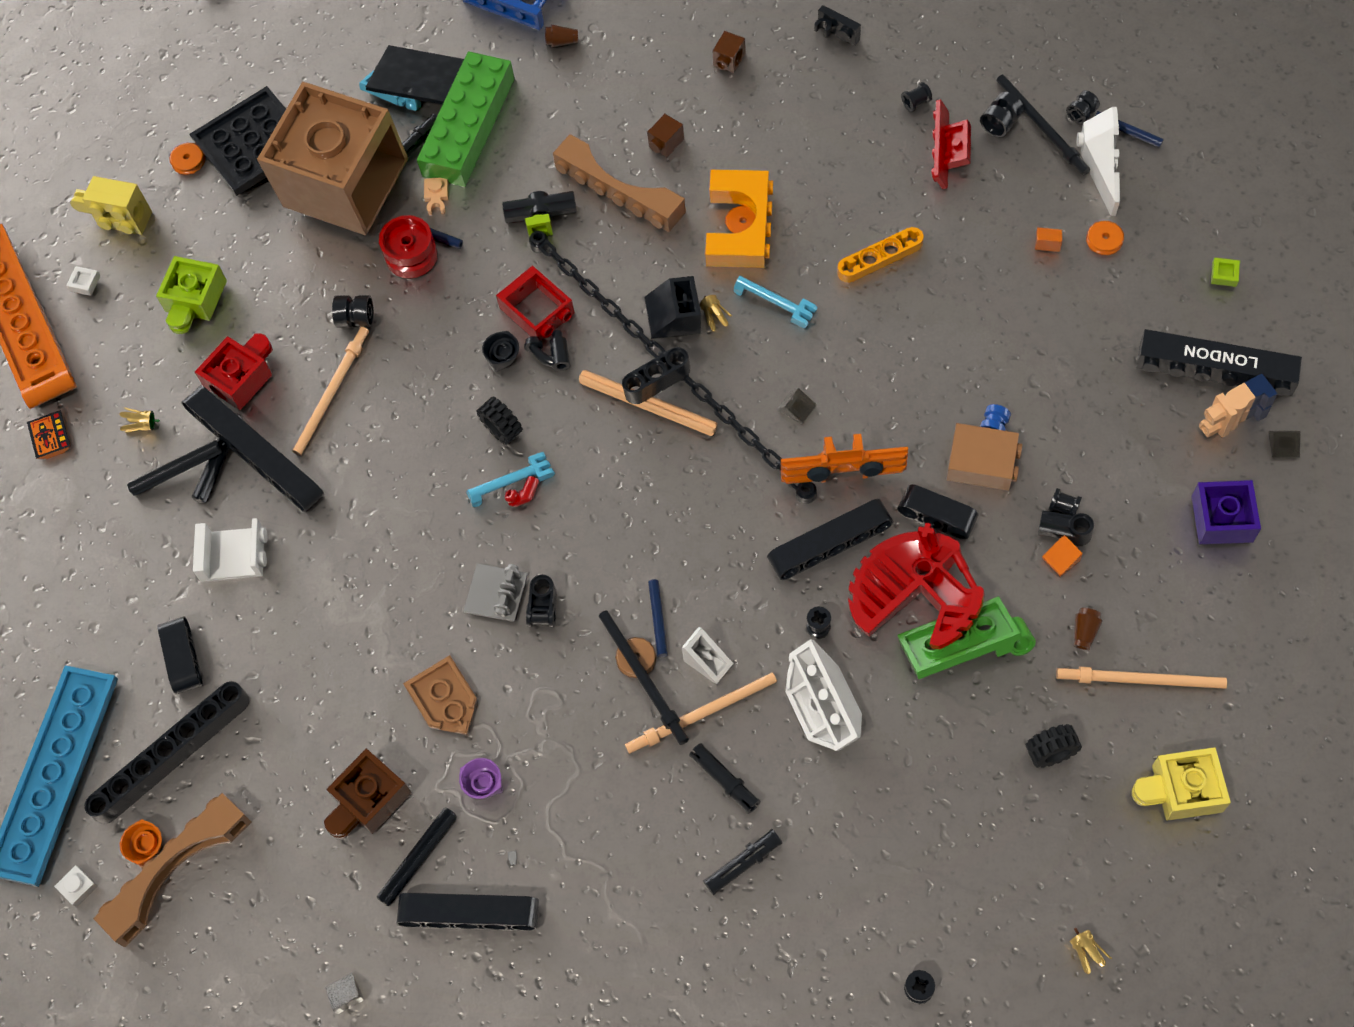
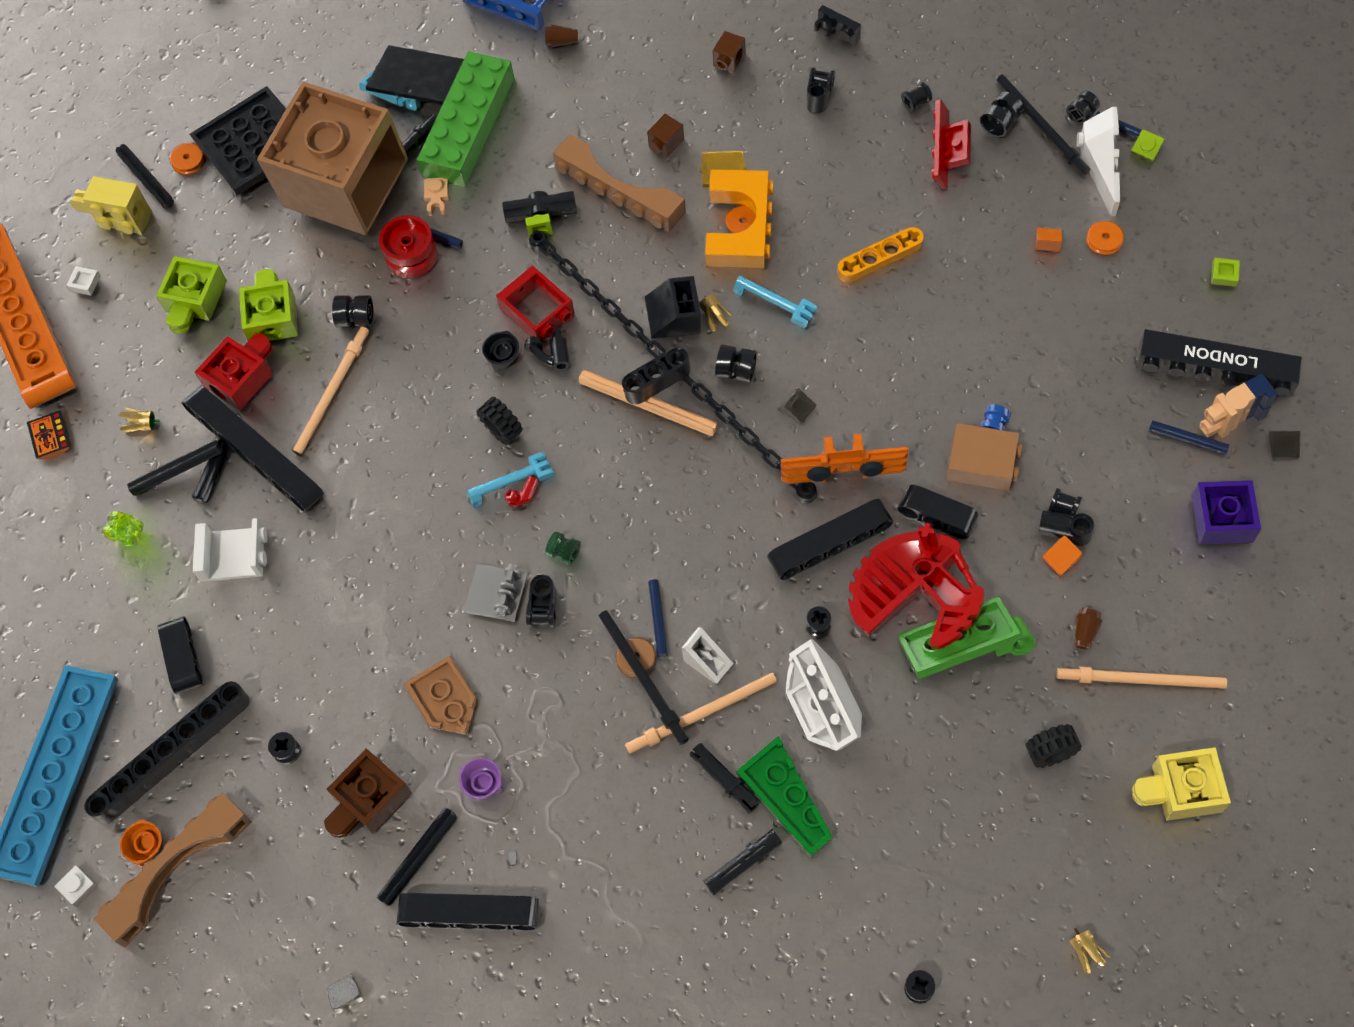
(122, 528): none -> clear neon green wheel
(144, 176): none -> black axle
(268, 307): none -> lime brick
(288, 753): none -> black wheel
(563, 548): none -> clear green wheel
(720, 161): none -> clear yellow piece
(727, 360): none -> black wheel
(780, 789): none -> green wing
(819, 90): none -> black piece
(1147, 145): none -> lime plate
(1189, 437): none -> dark blue bar

